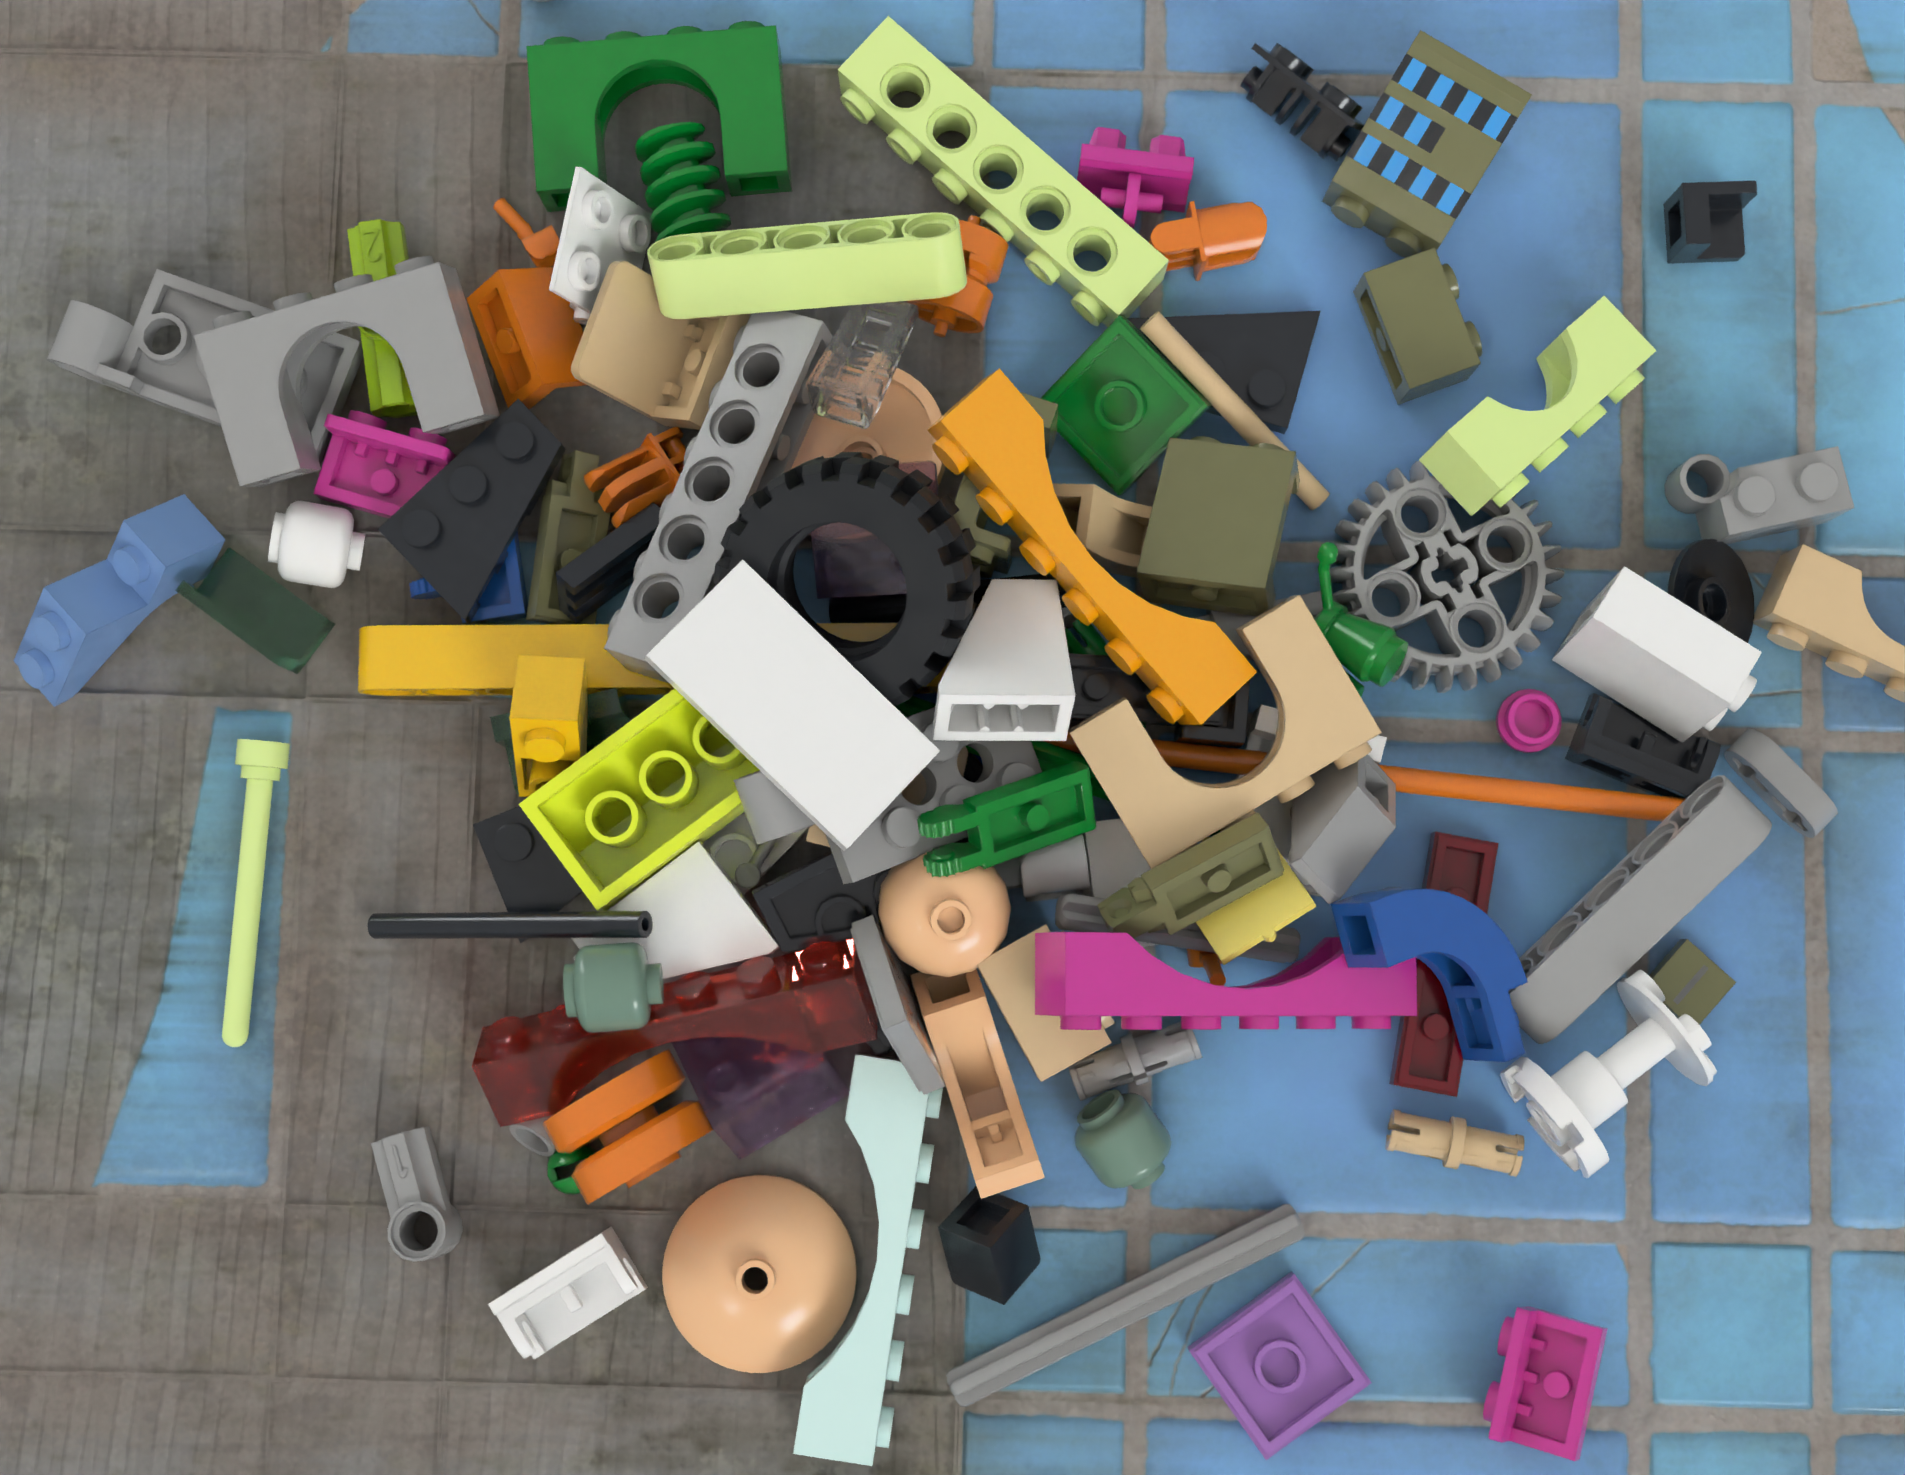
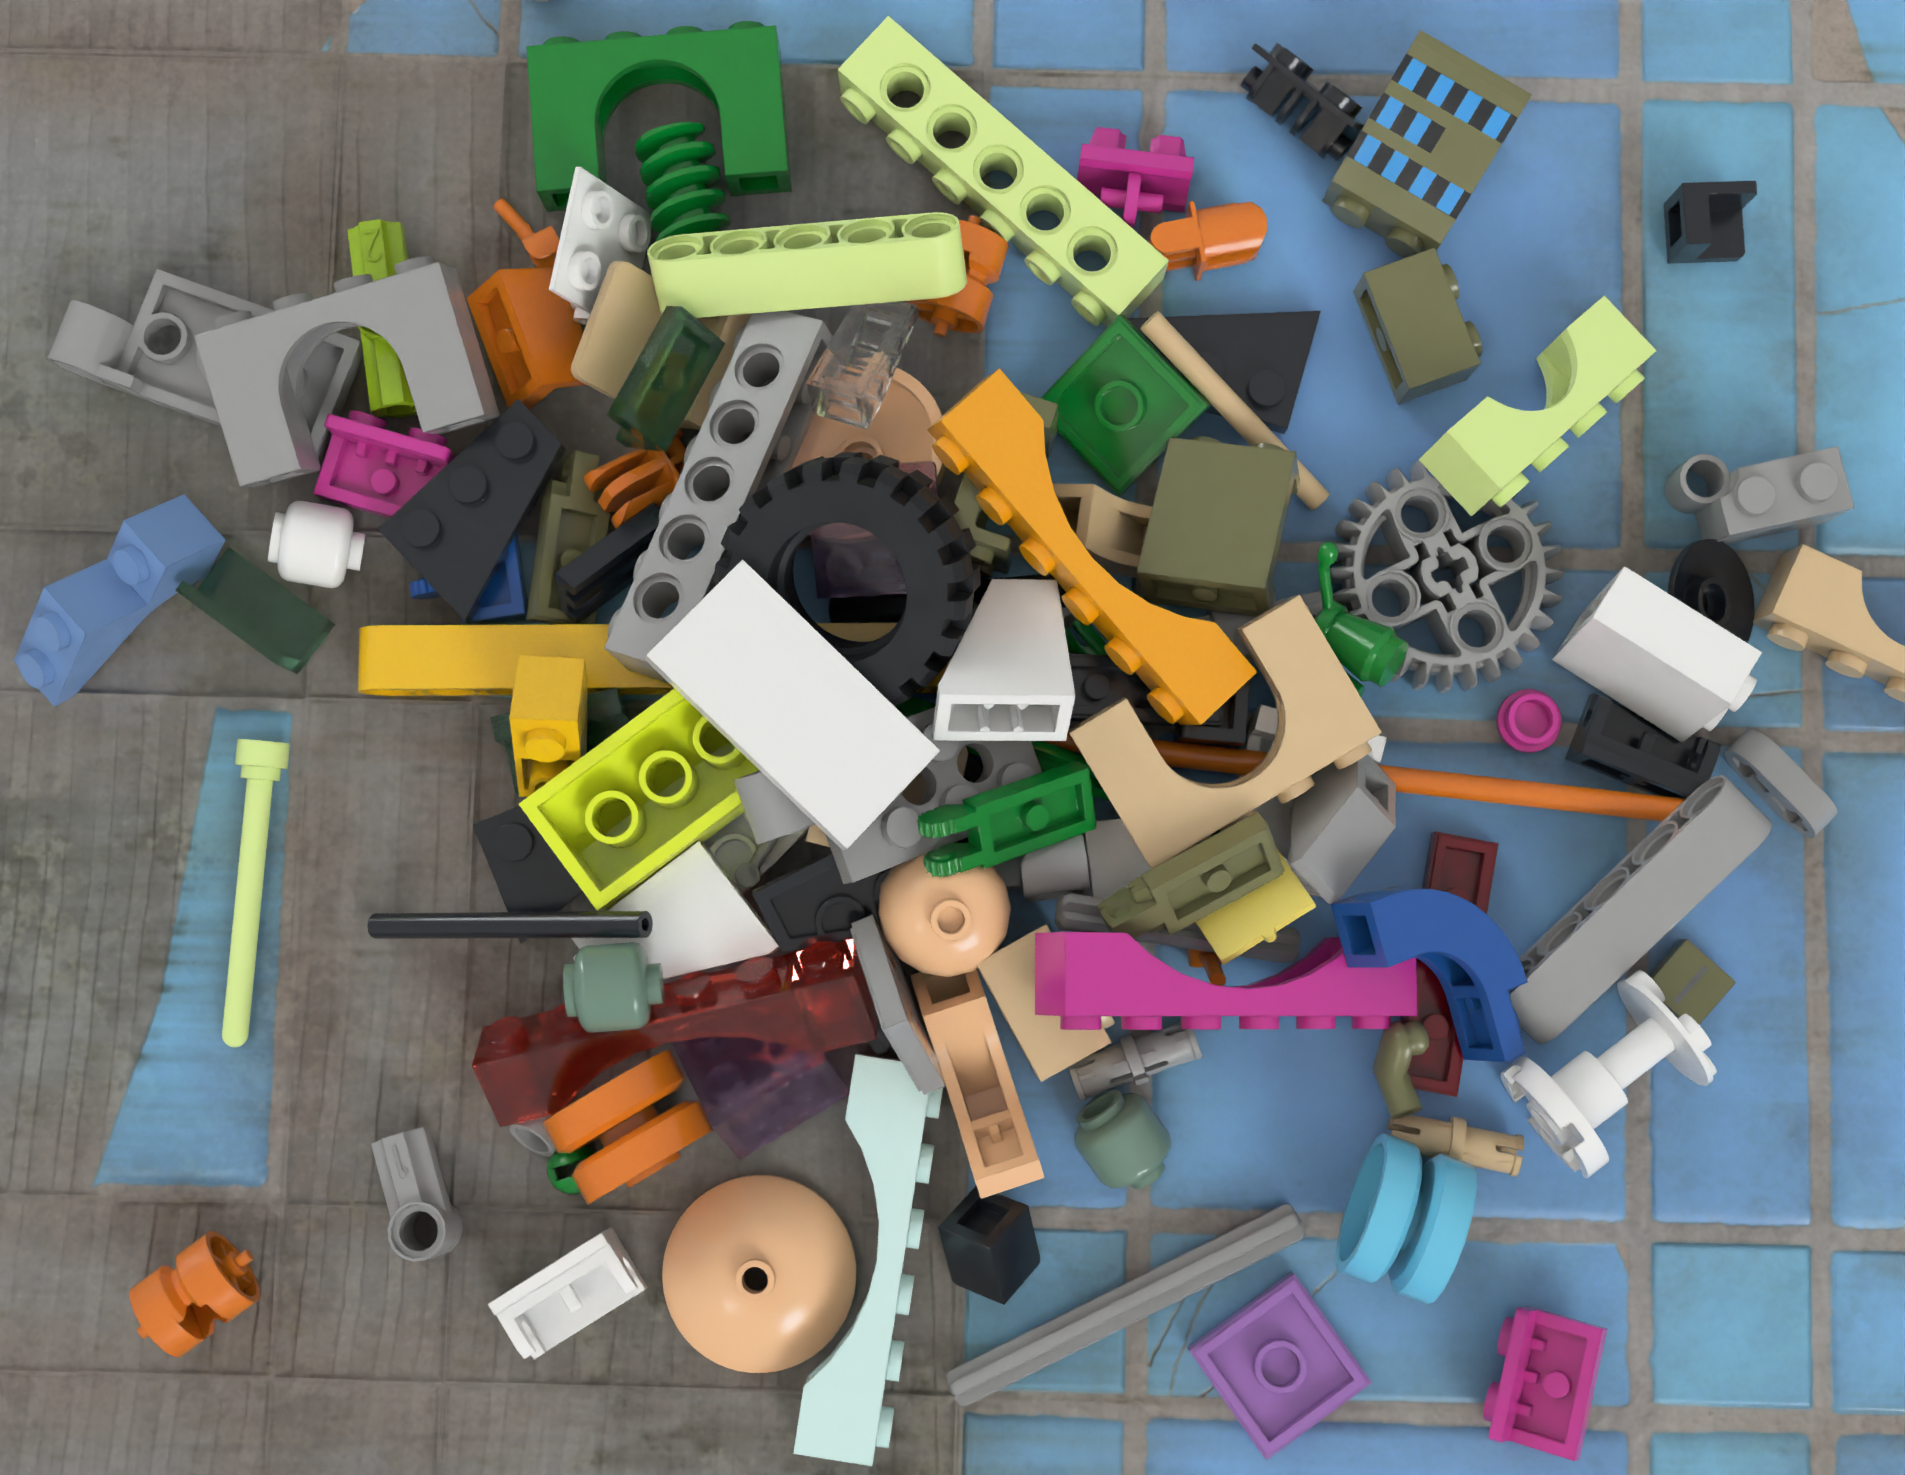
(182, 1302): none -> orange wheel
(664, 381): none -> clear green panel
(1392, 1066): none -> olive arm
(1406, 1218): none -> medium azure wheel

